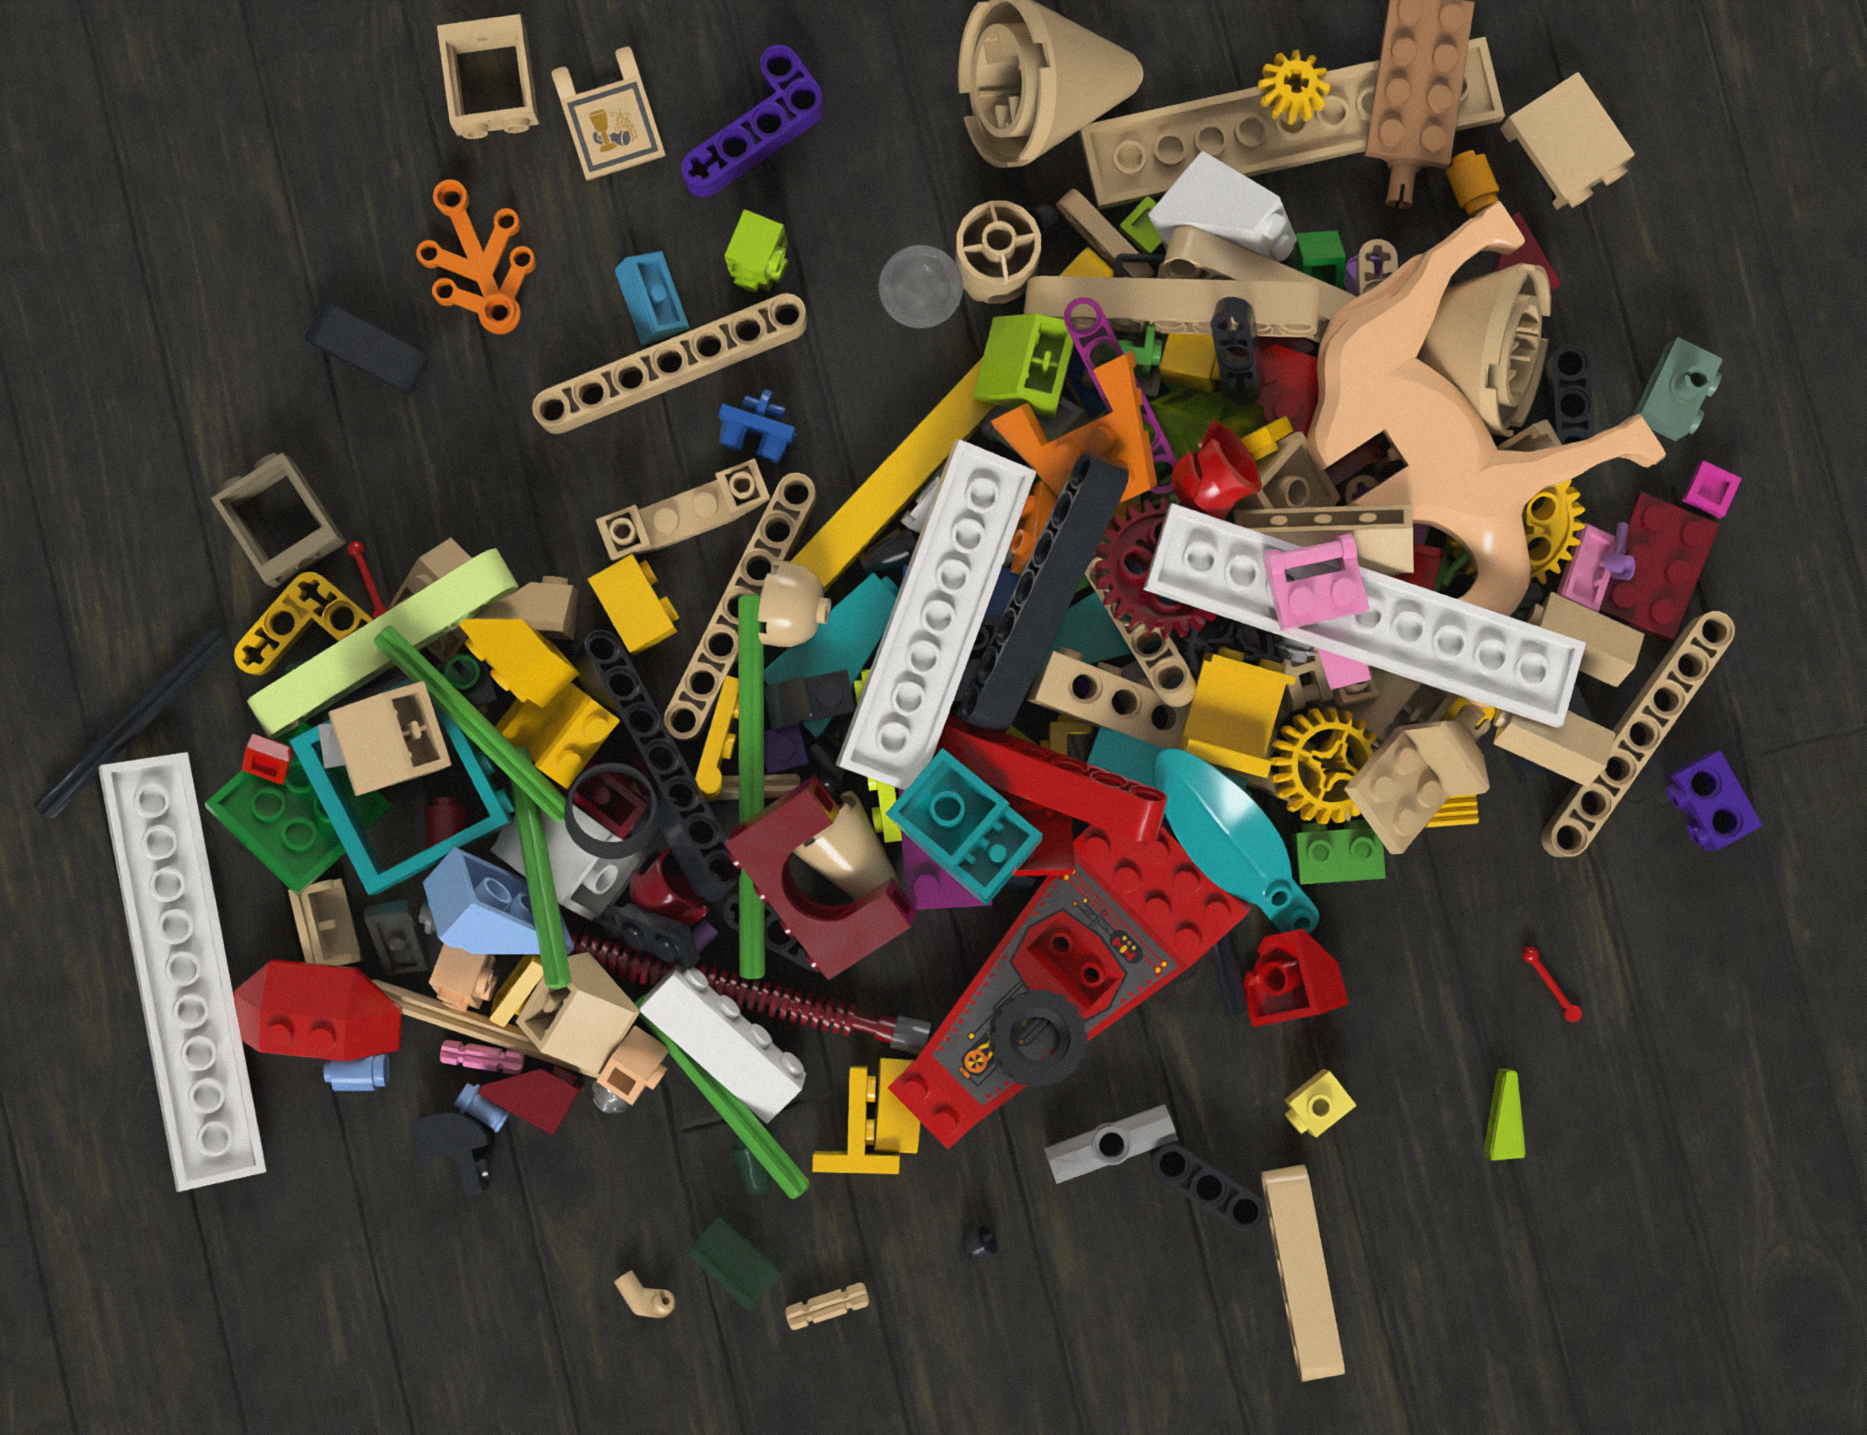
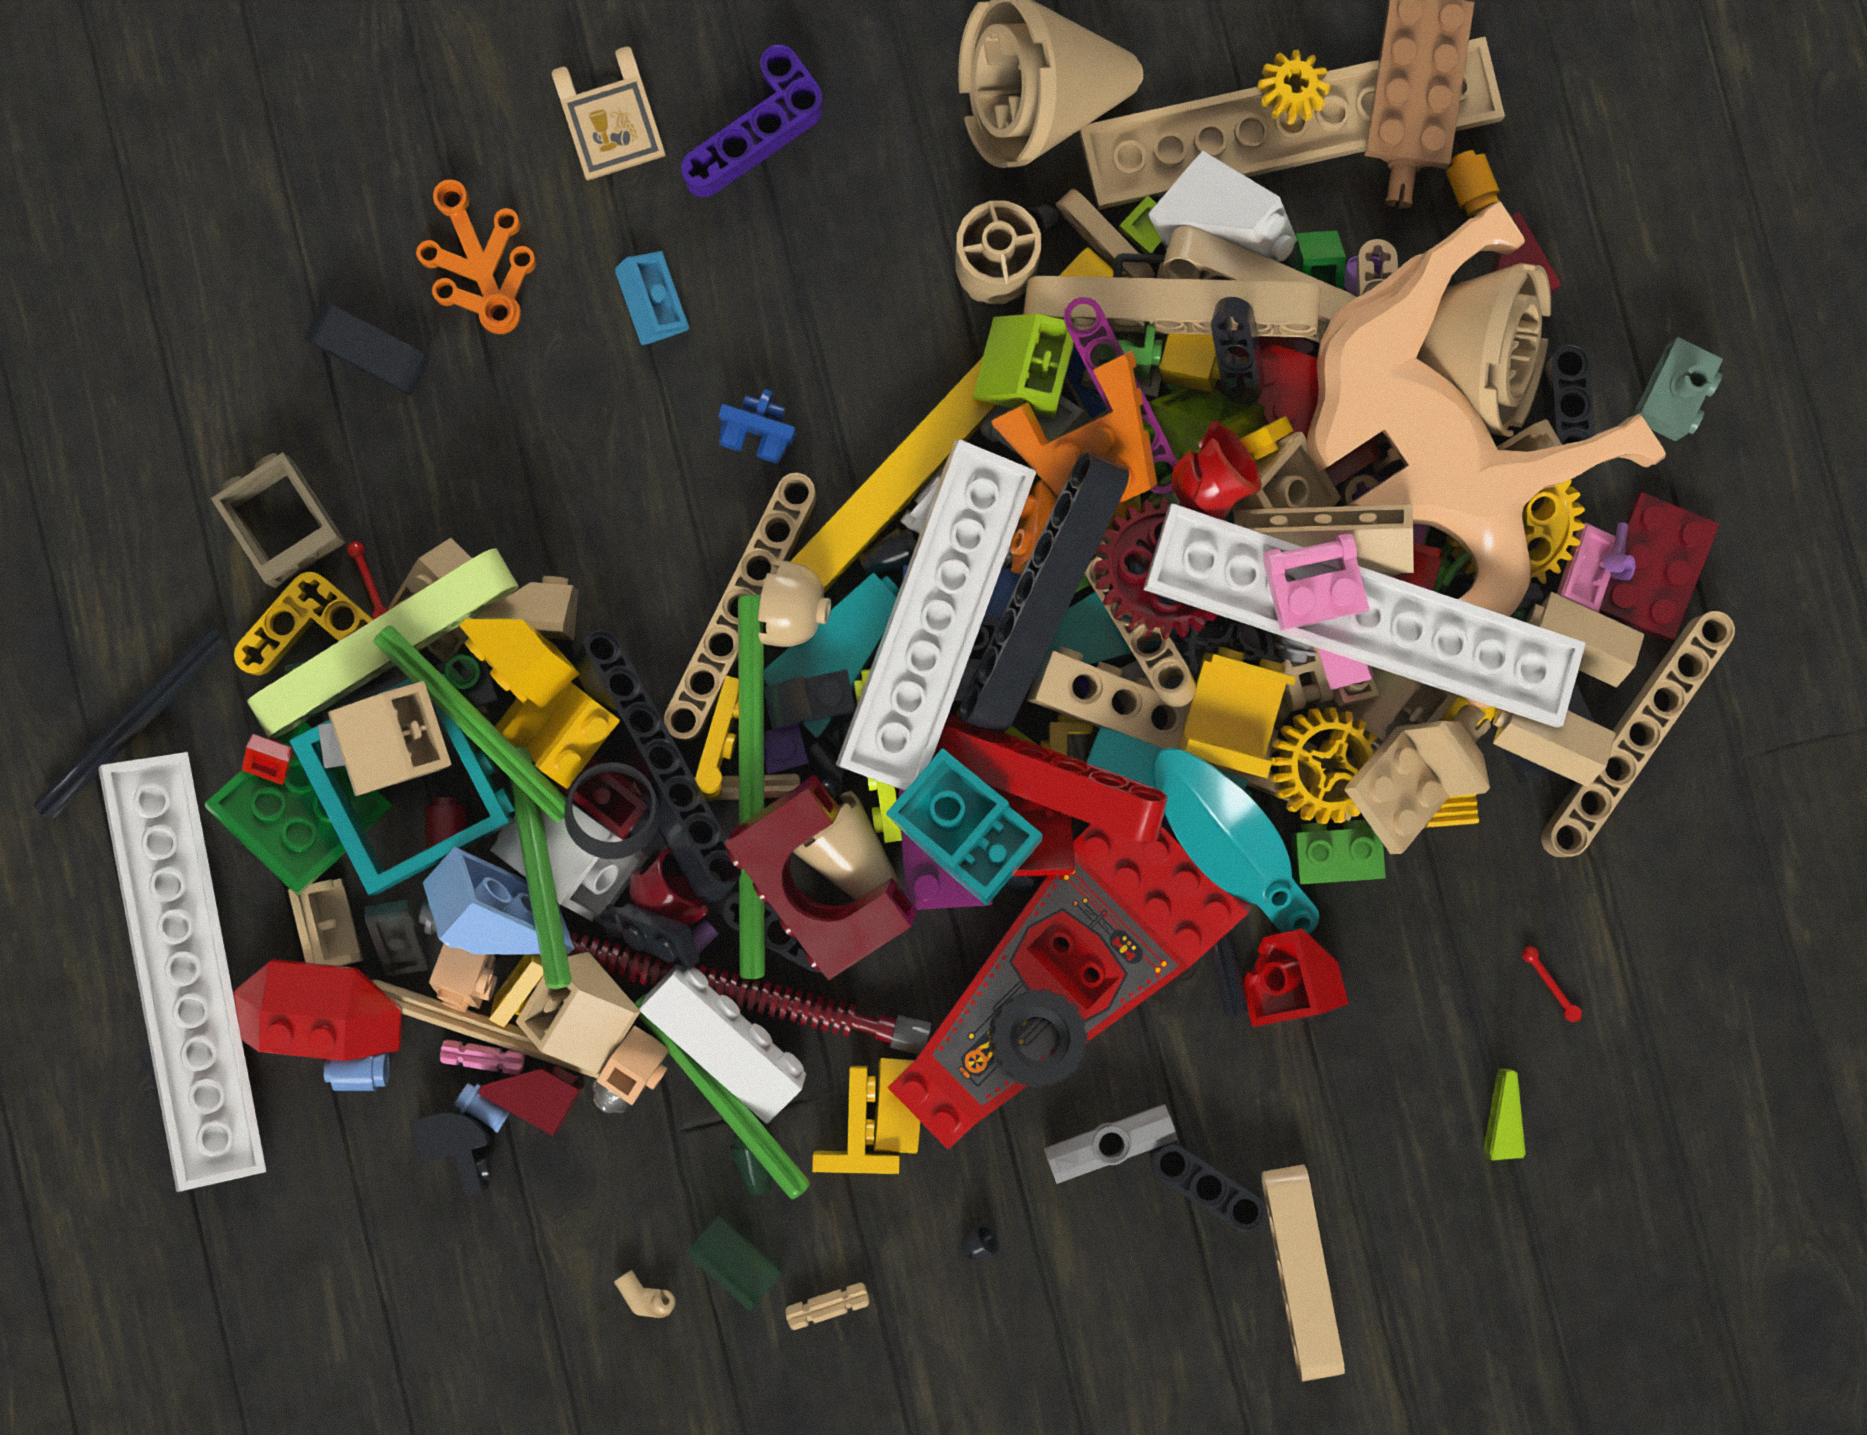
(480, 36): tan window -> none
(633, 604): yellow brick -> none
(649, 361): tan beam -> none
(684, 515): tan slope -> none
(757, 252): lime brick -> none
(920, 286): clear cone -> none
(1318, 1104): light yellow brick -> none
(1570, 140): tan panel -> none
(1711, 489): dark pink plate -> none
(1721, 794): dark purple brick -> none

